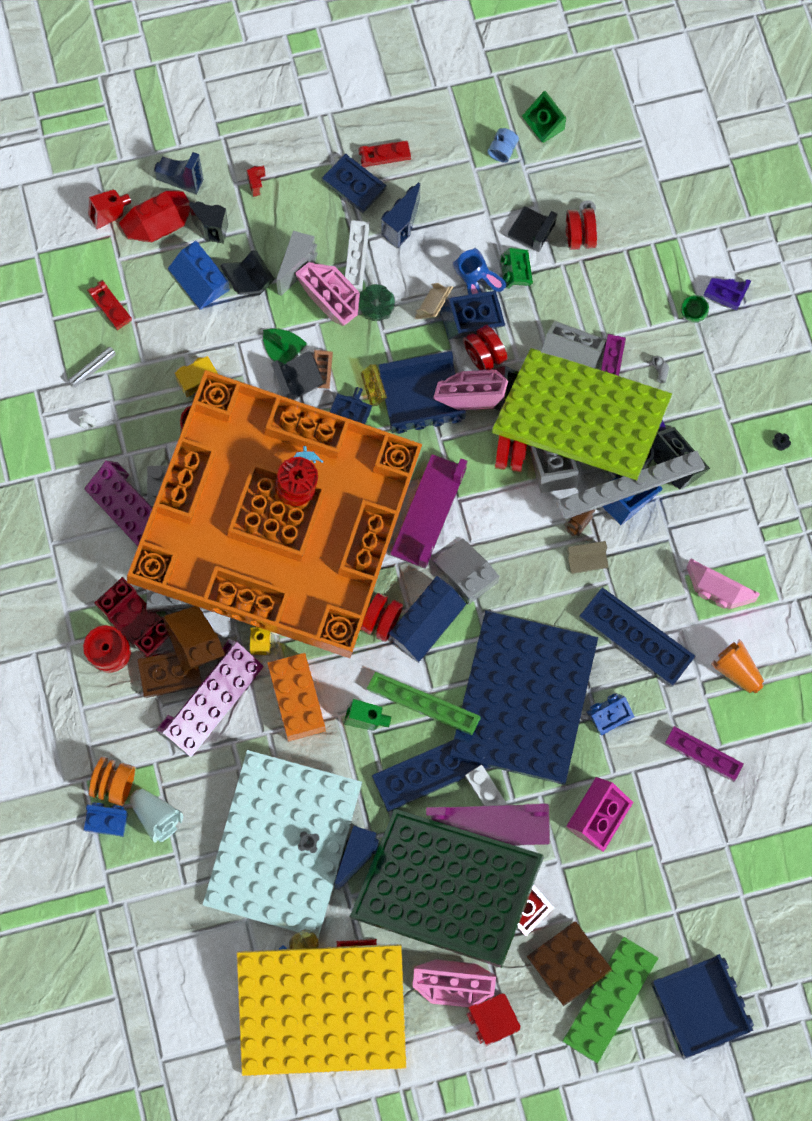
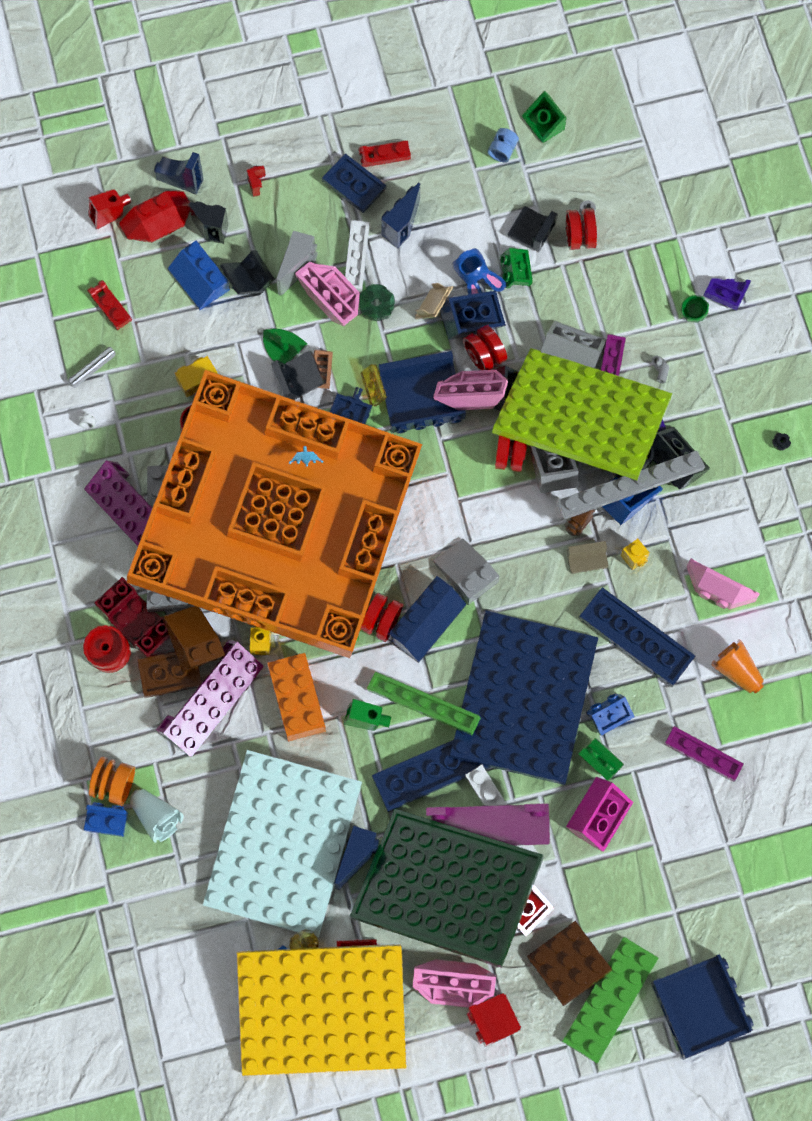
(298, 491): red wheel -> none
(303, 842): dark grey plate -> none
(429, 510): magenta bracket -> none
(601, 759): none -> green bracket
(635, 554): none -> yellow brick

